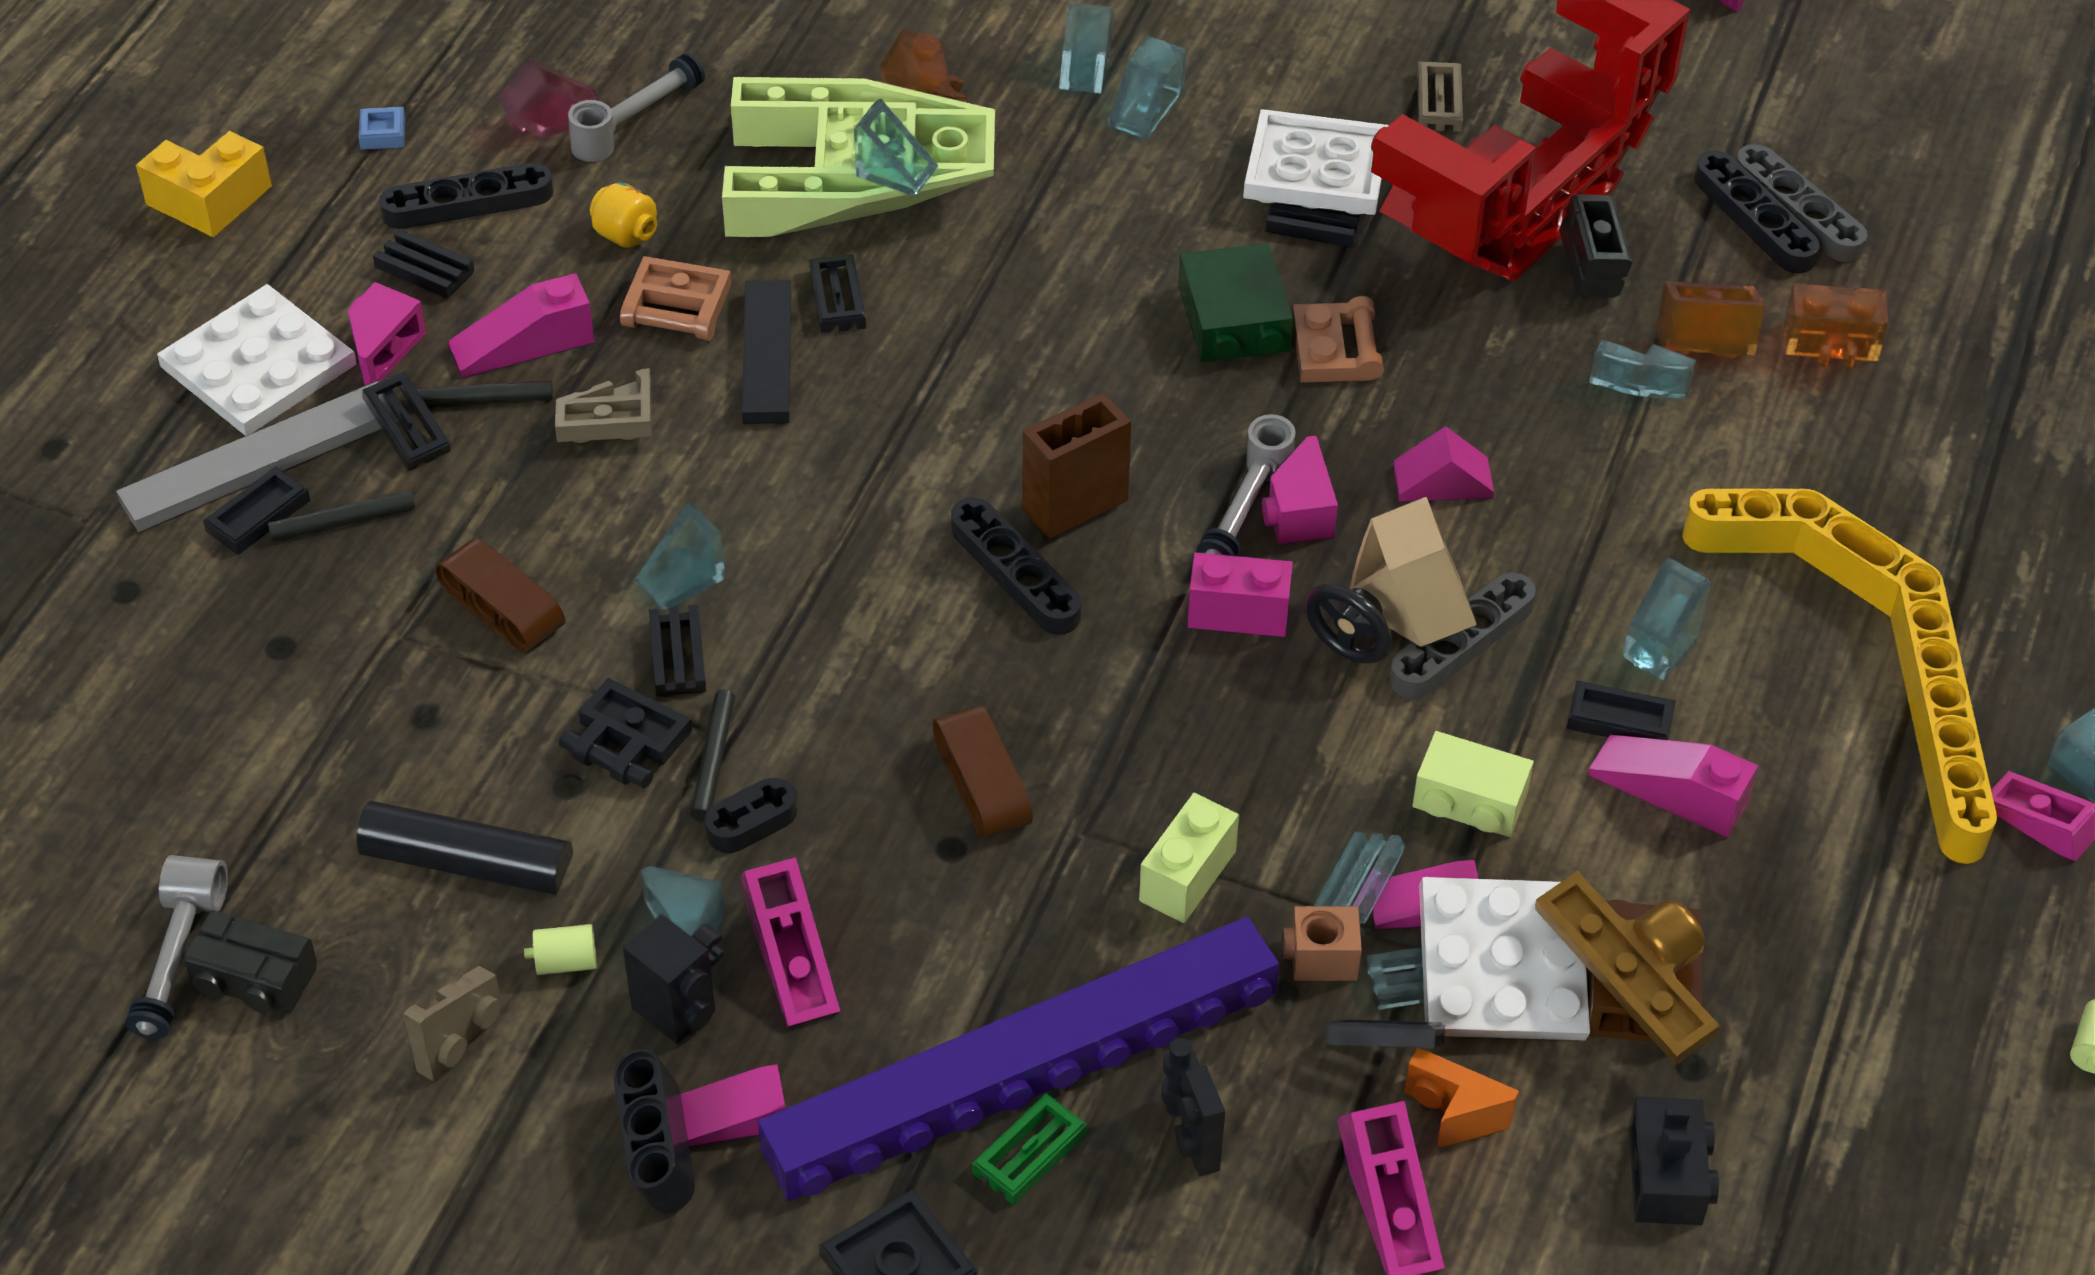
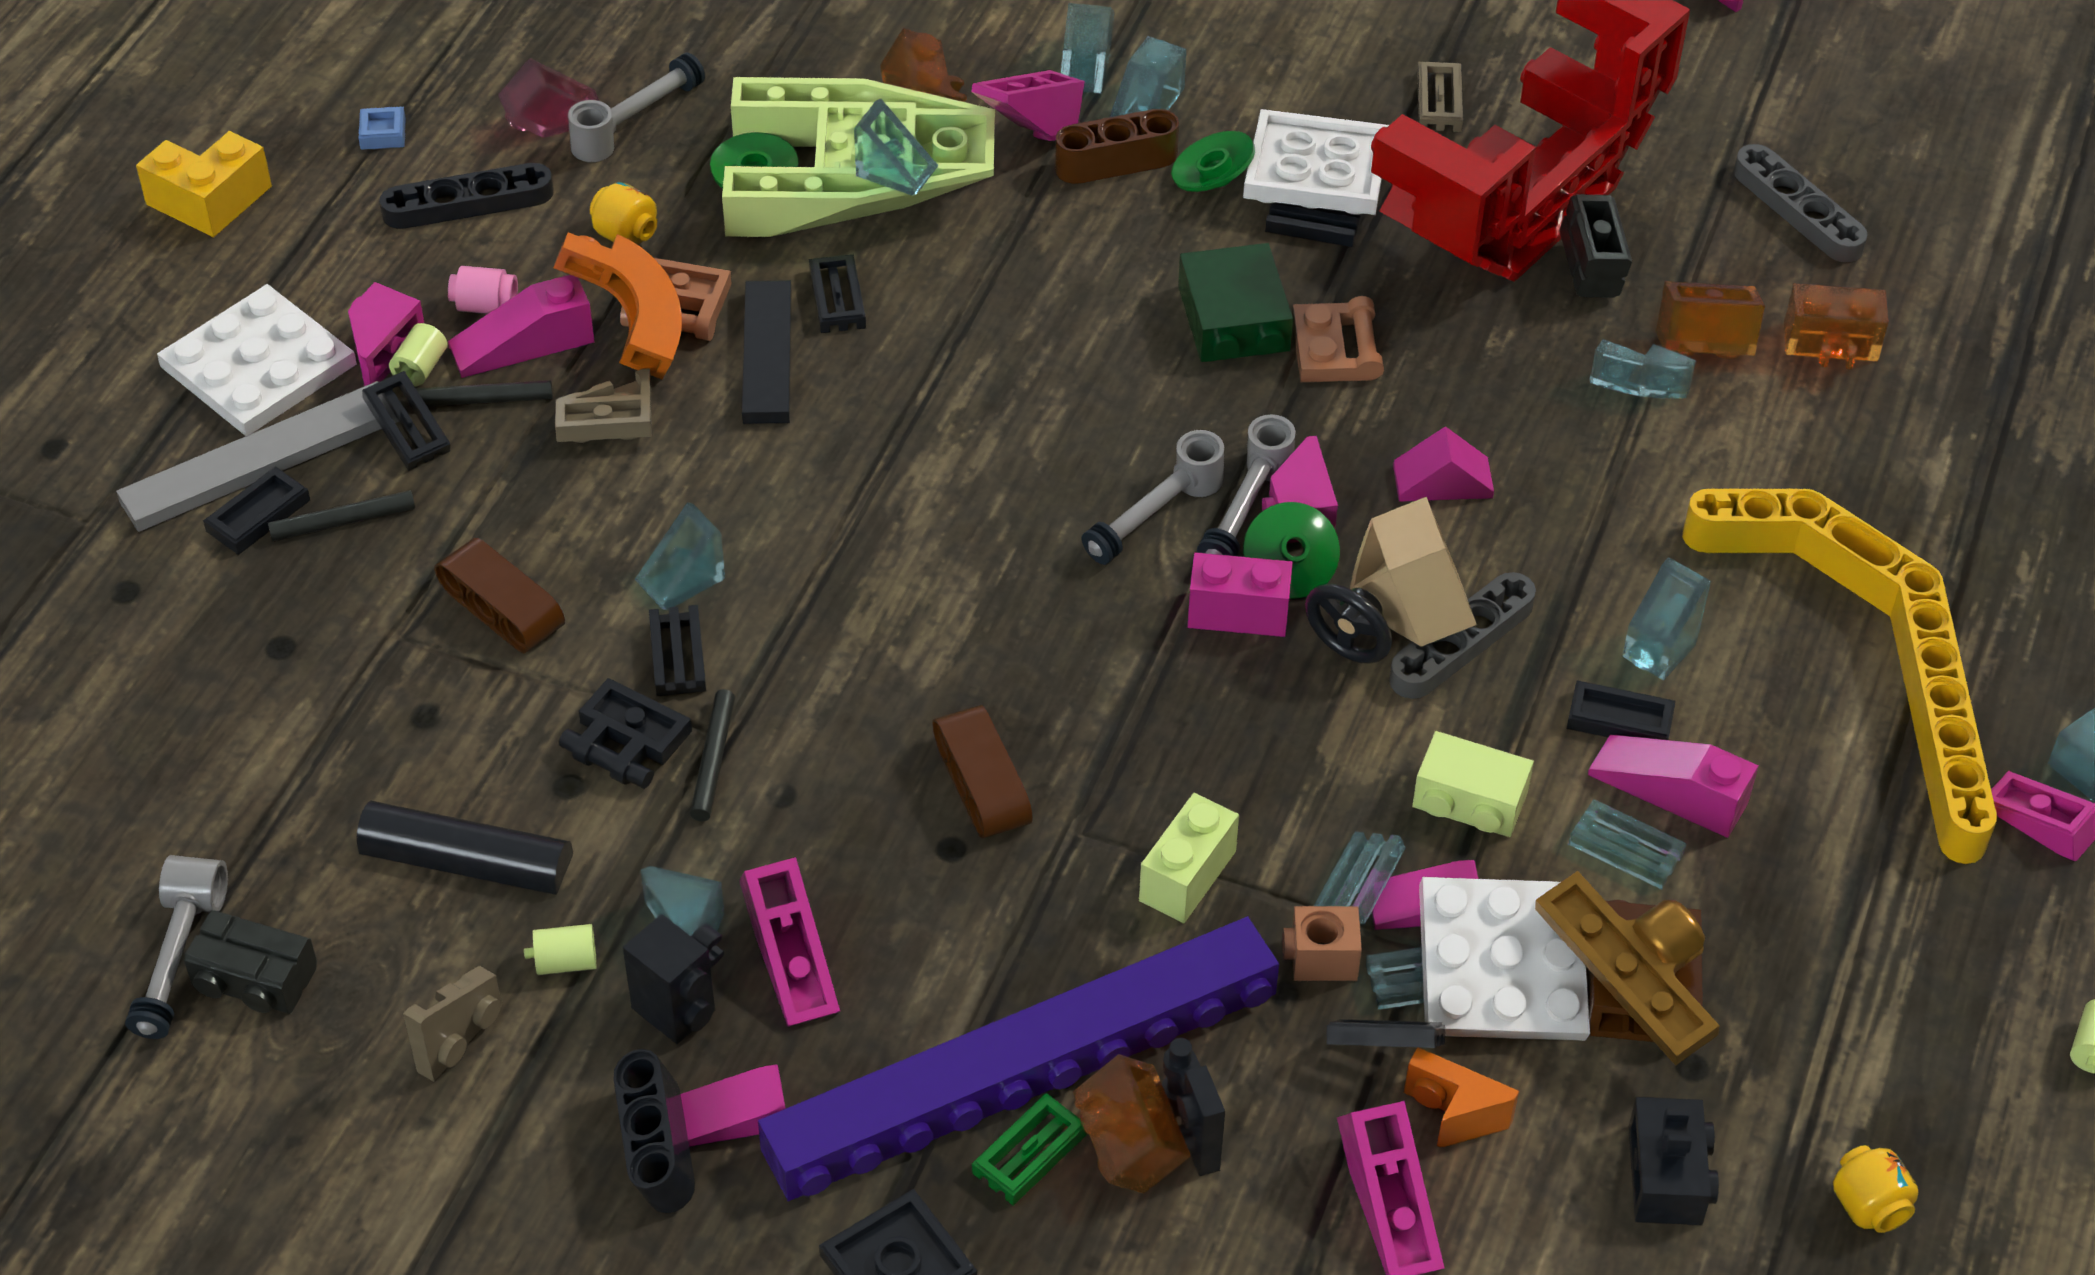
(419, 353): none -> yellowish green piece
(428, 259): black tile -> none
(481, 289): none -> bright pink brick
(640, 288): none -> orange arch
(751, 815): black beam -> none
(752, 150): none -> green dish
(1021, 561): black beam -> none
(1035, 100): none -> dark pink slope
(1076, 465): reddish brown brick -> none
(1116, 146): none -> reddish brown beam
(1130, 1124): none -> clear orange brick
(1196, 473): none -> light grey piece
(1213, 161): none -> green dish
(1293, 520): none -> green dish
(1623, 848): none -> clear light blue tile
(1789, 245): black beam -> none
(1875, 1188): none -> yellow head

